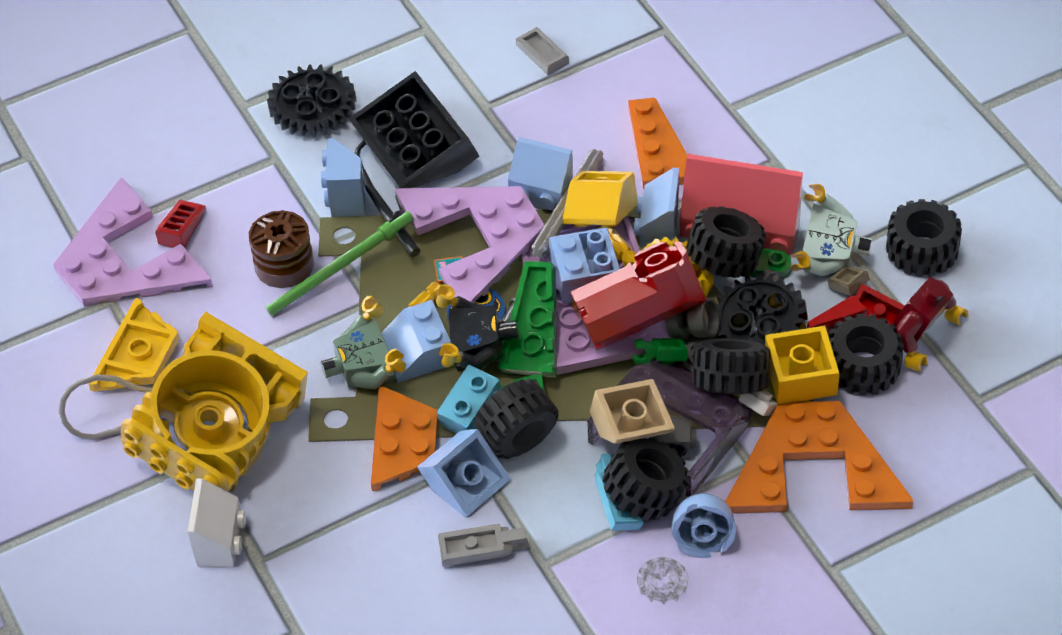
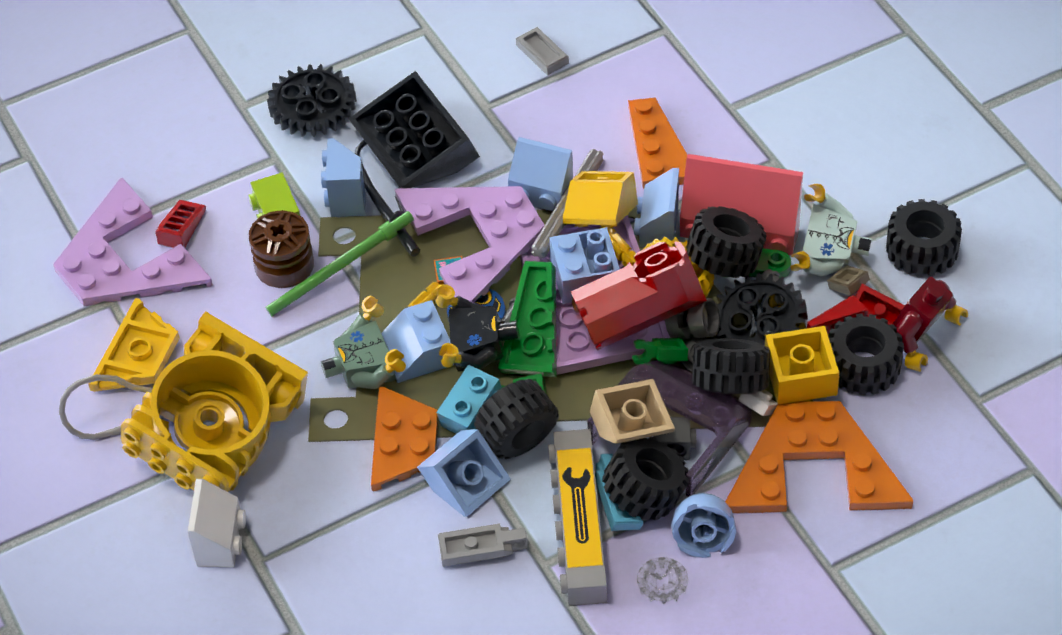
(272, 195): none -> lime brick
(579, 518): none -> brick

